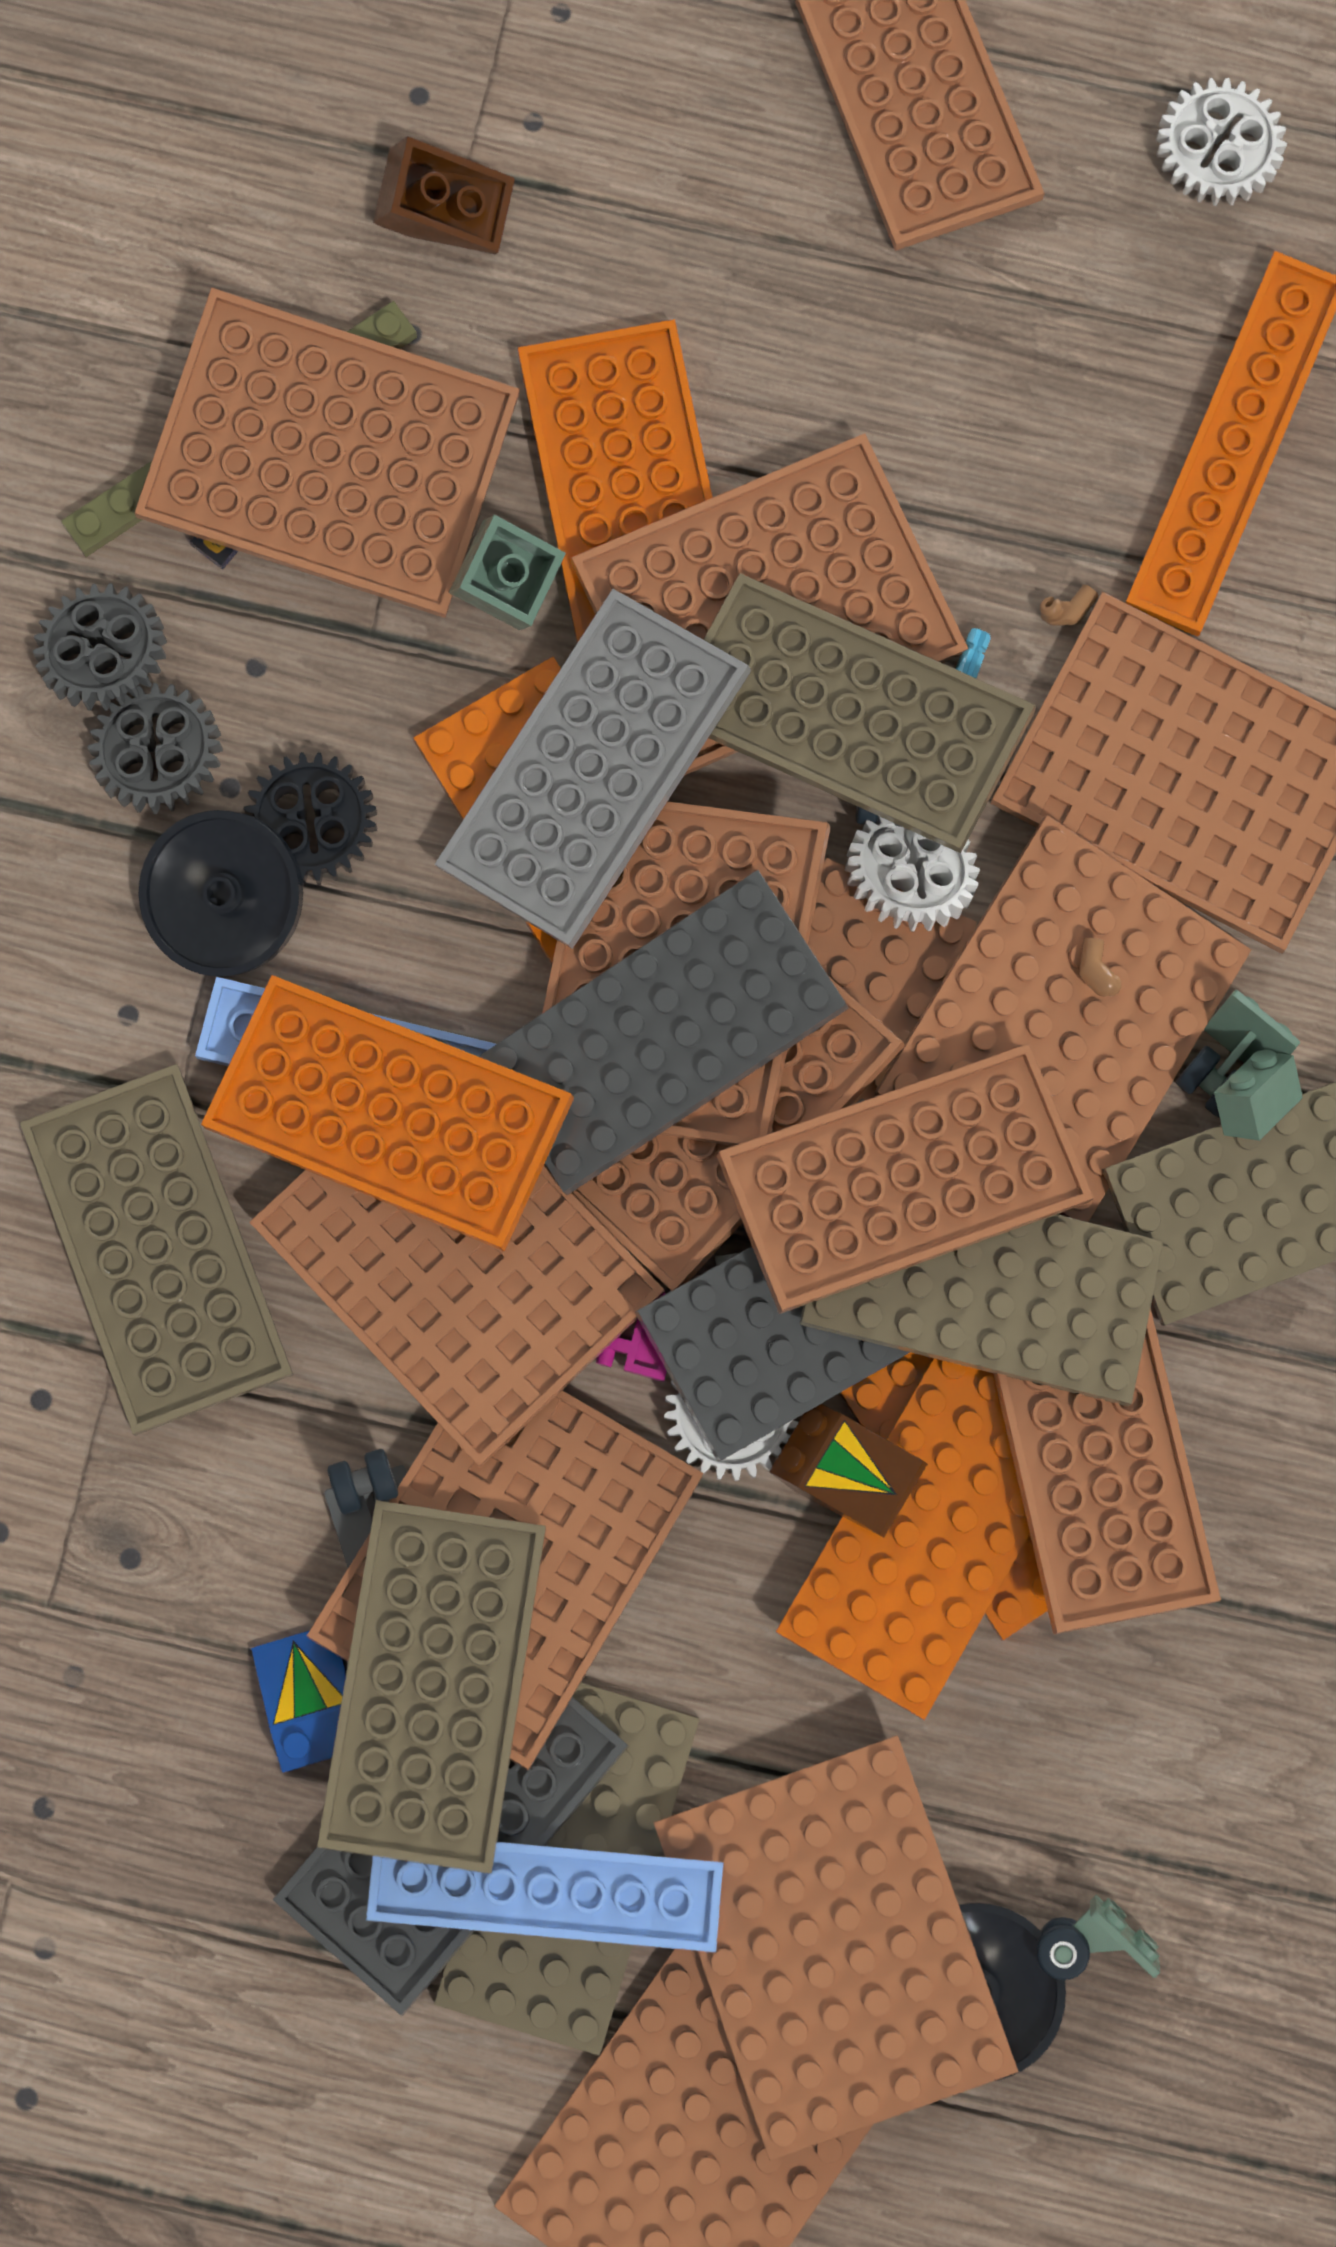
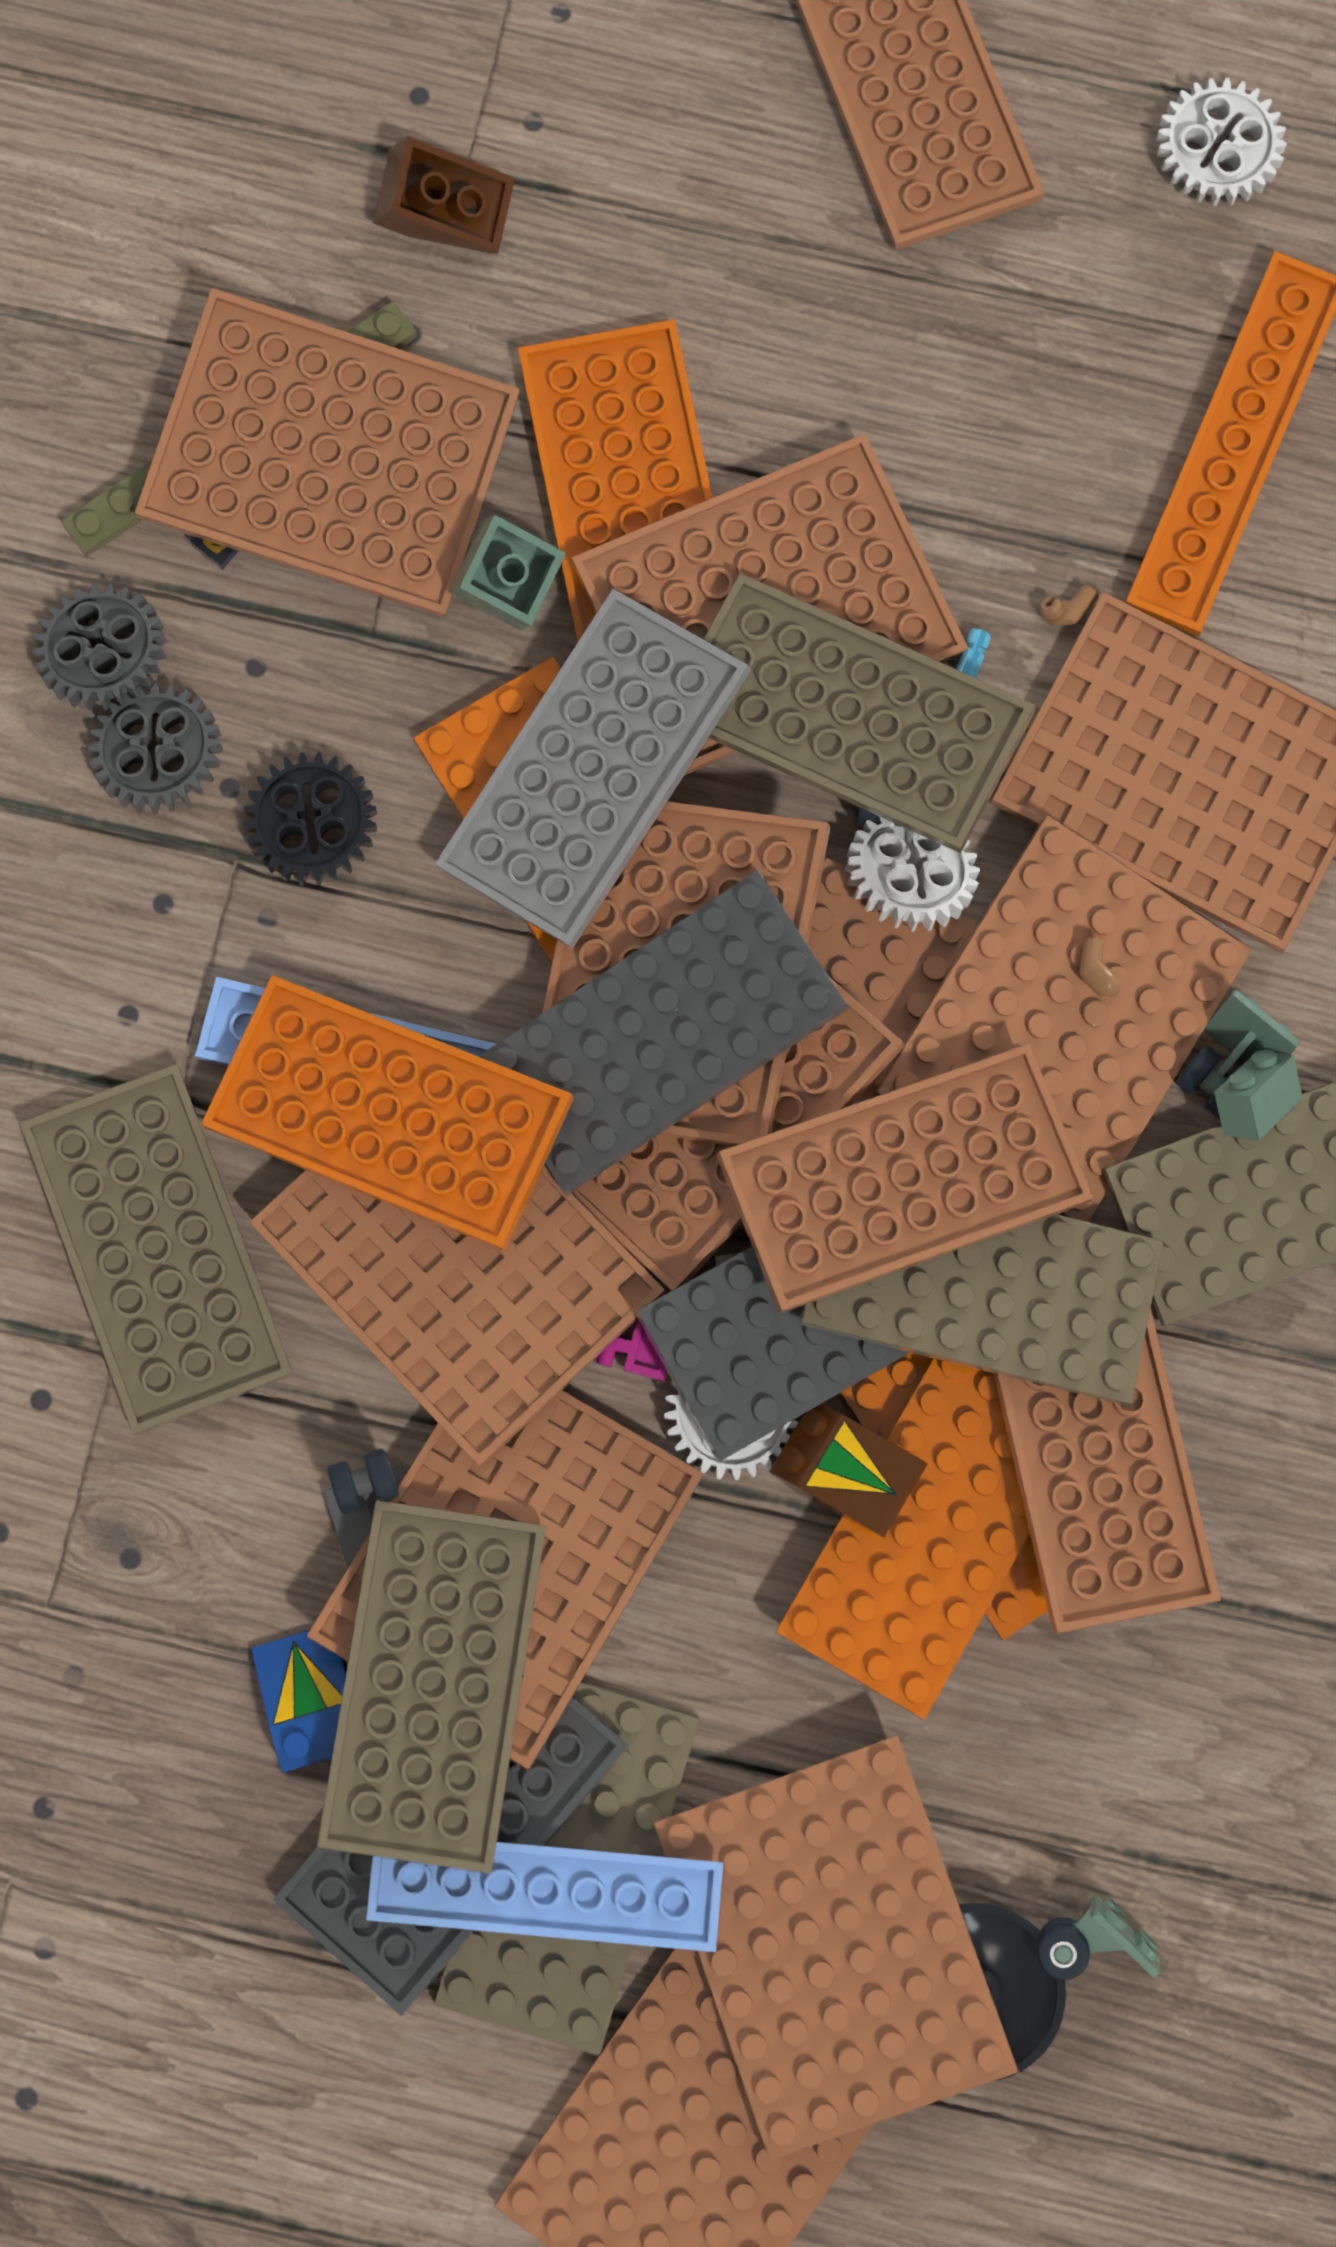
(220, 893): black dish -> none

